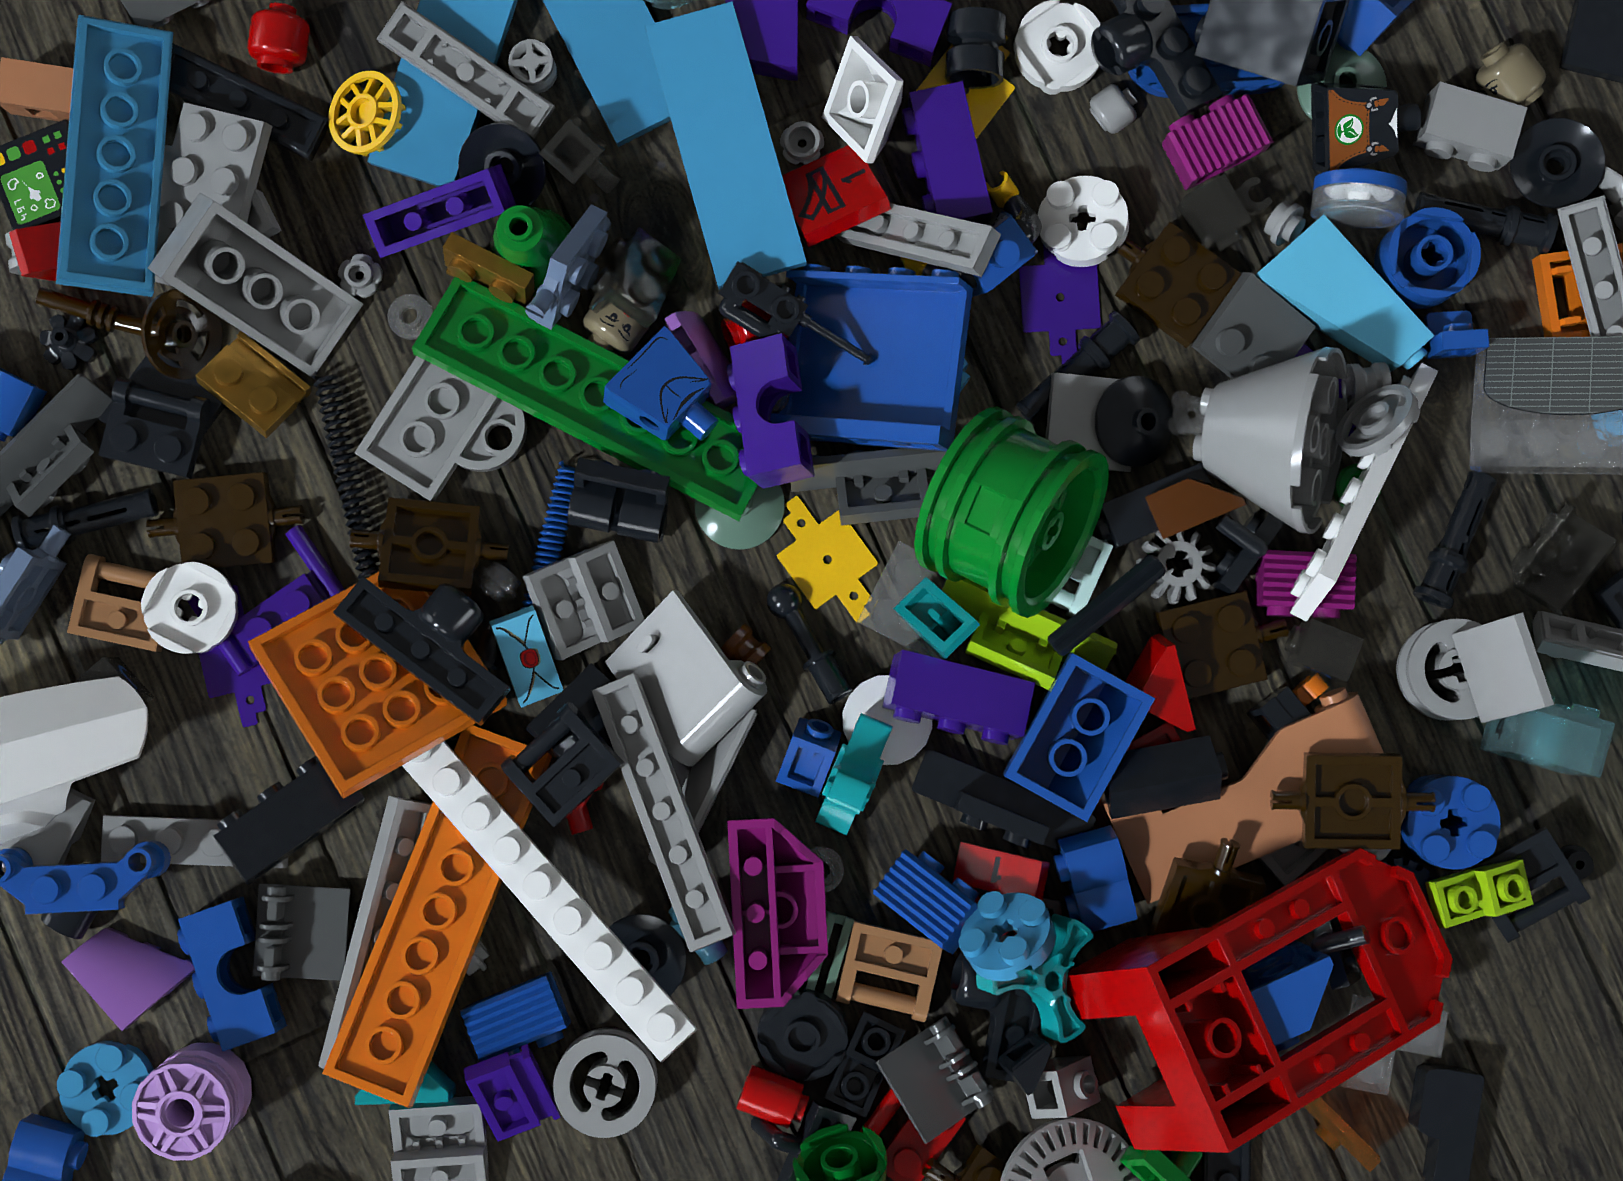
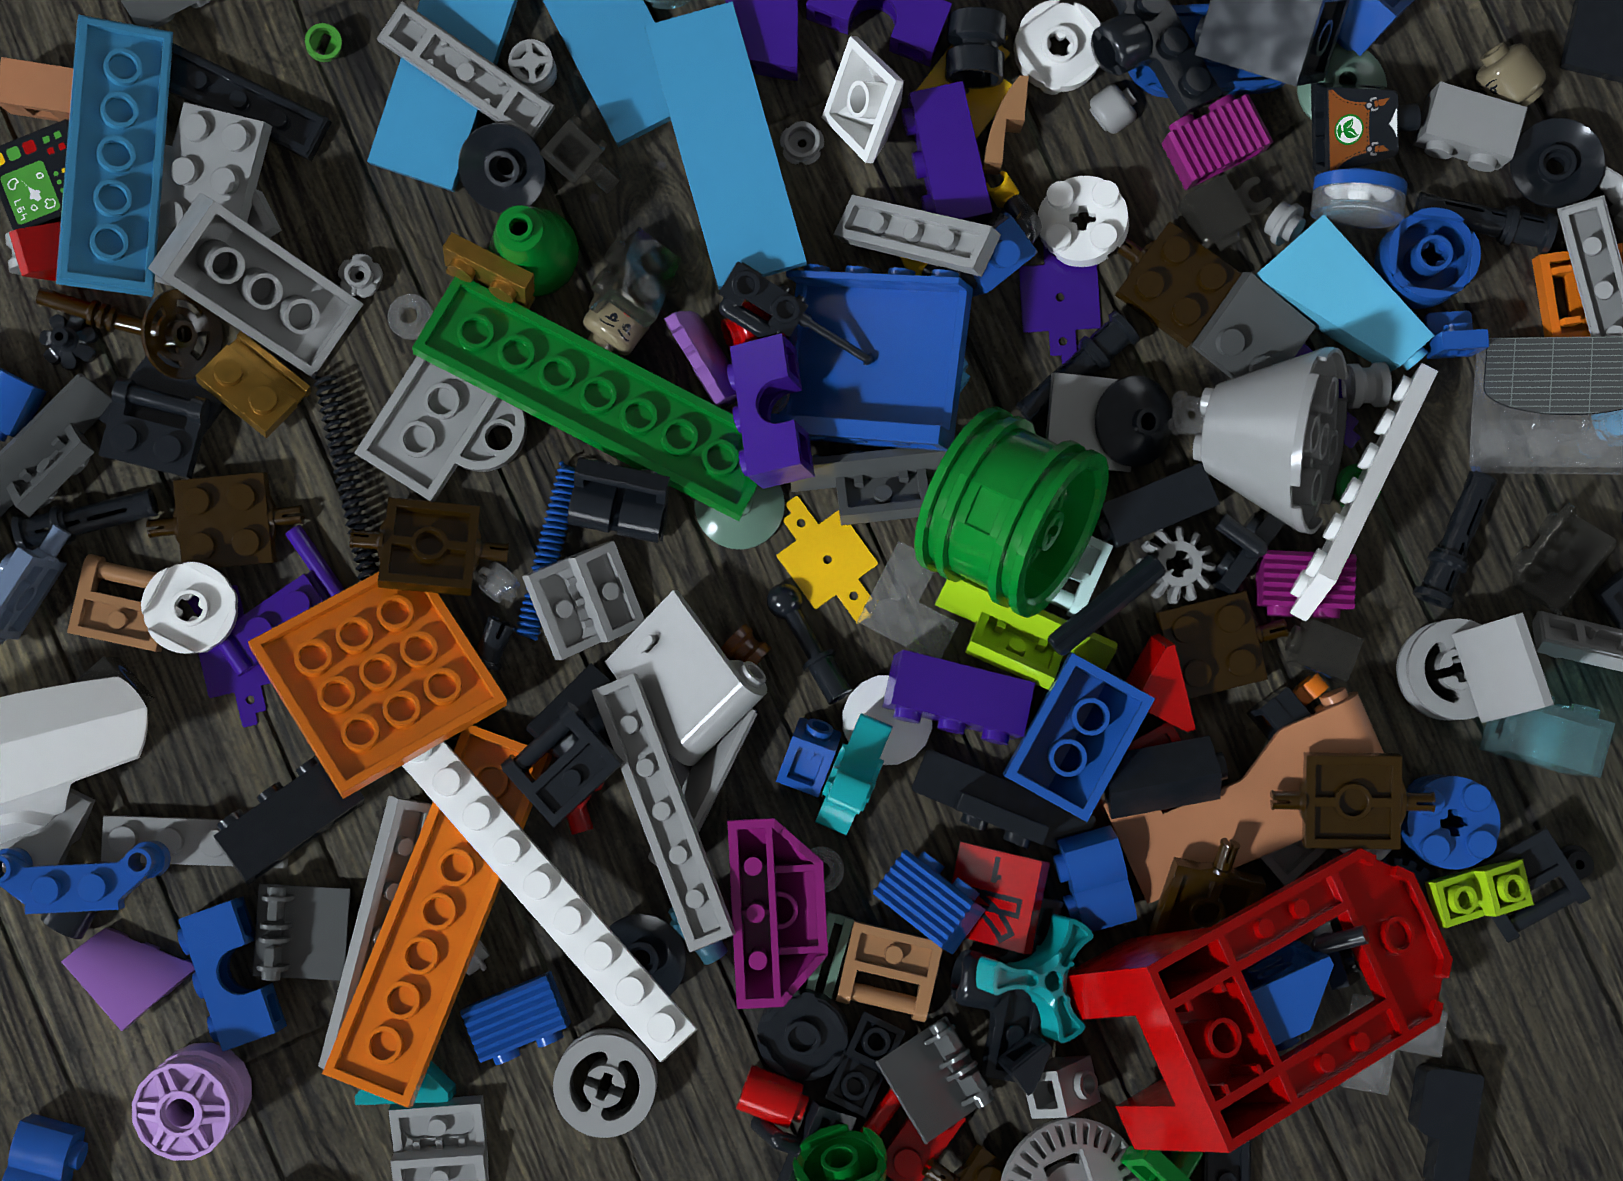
(80, 1086): dark azure plate -> none
(278, 38): red head -> none
(313, 40): none -> bright green hinge
(366, 113): yellow wheel -> none
(428, 643): black plate -> none
(439, 211): dark purple brick -> none
(511, 1092): dark purple plate -> none
(526, 656): medium azure tile -> none
(570, 269): sand blue plate -> none
(662, 390): blue torso -> none
(833, 195): red tile -> none
(936, 618): teal slope -> none
(999, 915): dark azure plate -> none
(1008, 118): none -> medium nougat slope
(1189, 505): reddish brown slope -> none
(1337, 1132): clear orange plate -> none
(1378, 420): light grey wheel -> none

